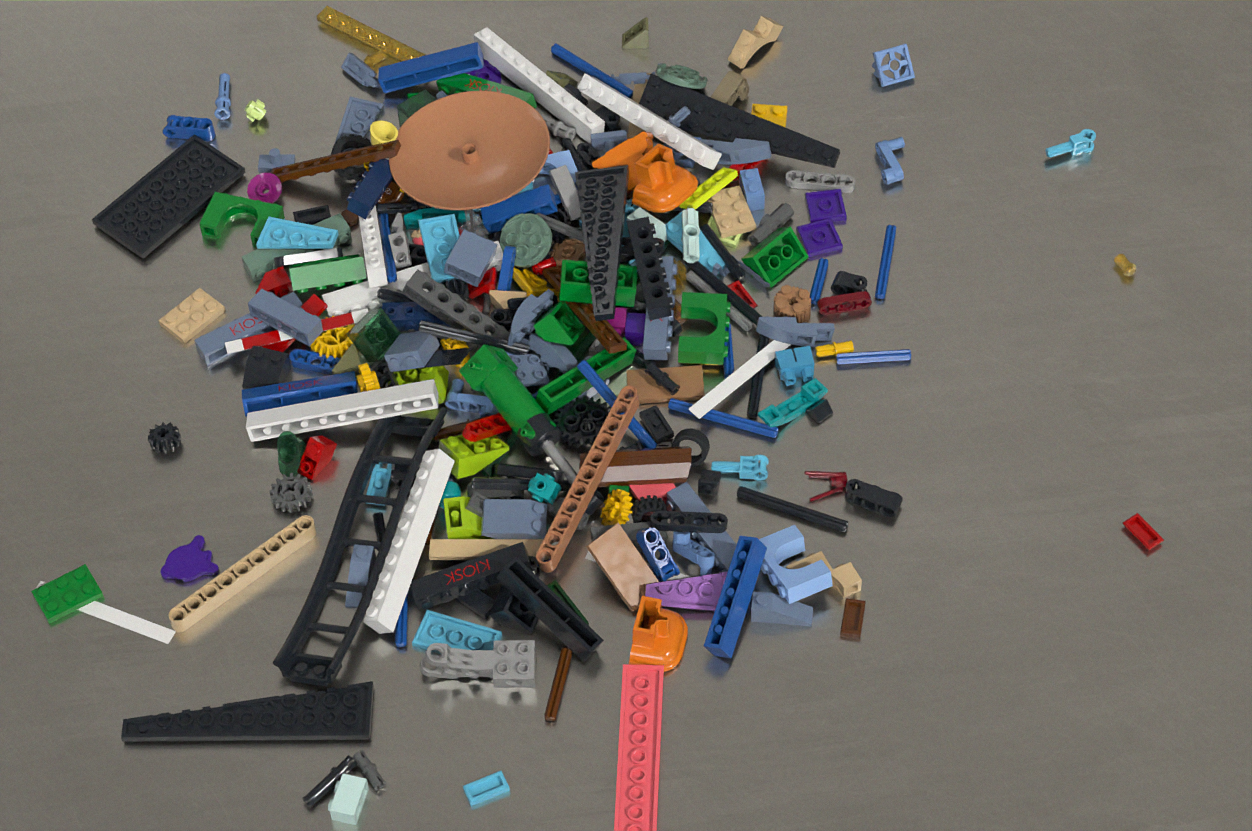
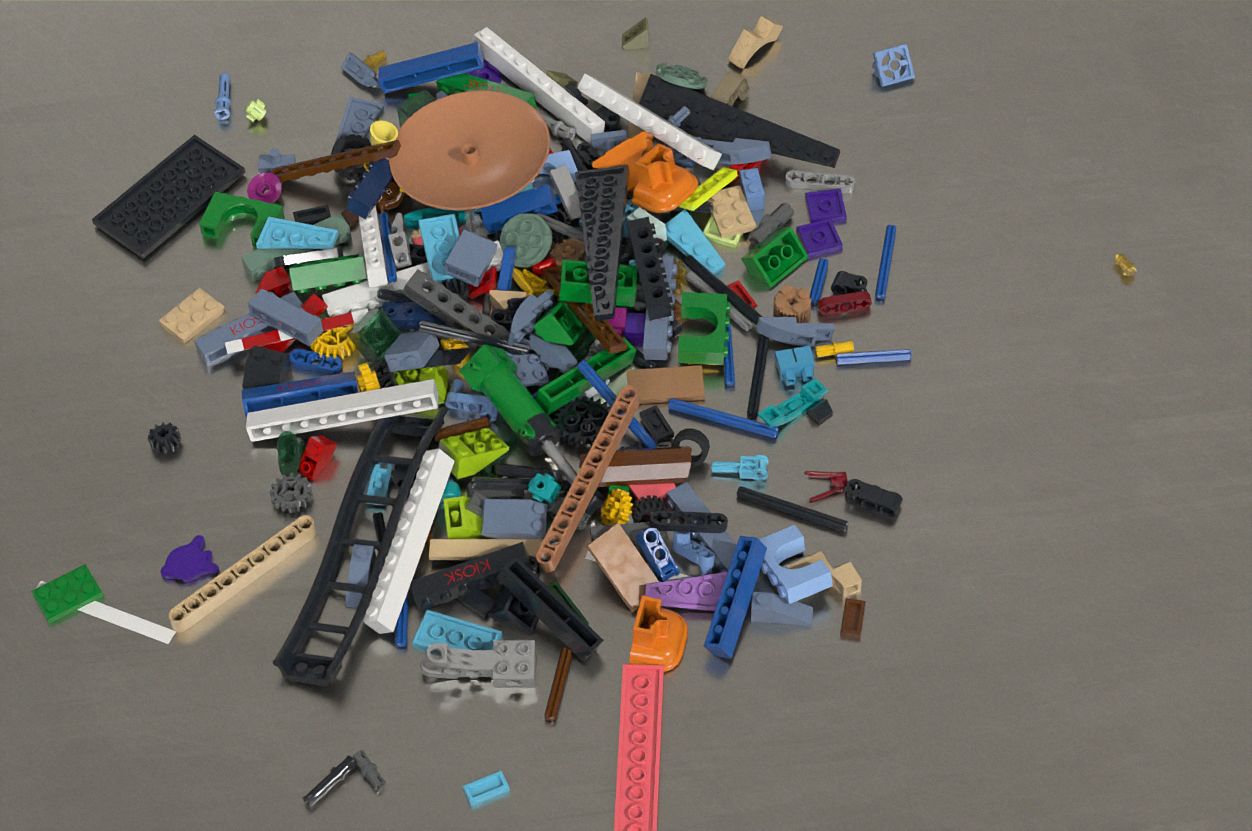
(188, 126): blue piece -> none
(308, 716): black wing -> none
(348, 362): olive slope -> none
(348, 799): light aqua brick -> none
(367, 35): clear yellow plate -> none
(414, 206): black pin -> none
(475, 430): red beam -> none
(590, 69): blue axle -> none
(627, 78): sand blue piece -> none
(662, 379): black pin -> none
(690, 243): light aqua piece -> none
(709, 482): black bracket -> none
(716, 267): sand blue piece -> none
(730, 262): black axle -> none
(737, 378): white sticker -> none
(772, 113): yellow wing -> none
(893, 170): medium blue beam -> none
(1075, 145): medium azure connector -> none
(1143, 531): red tile -> none

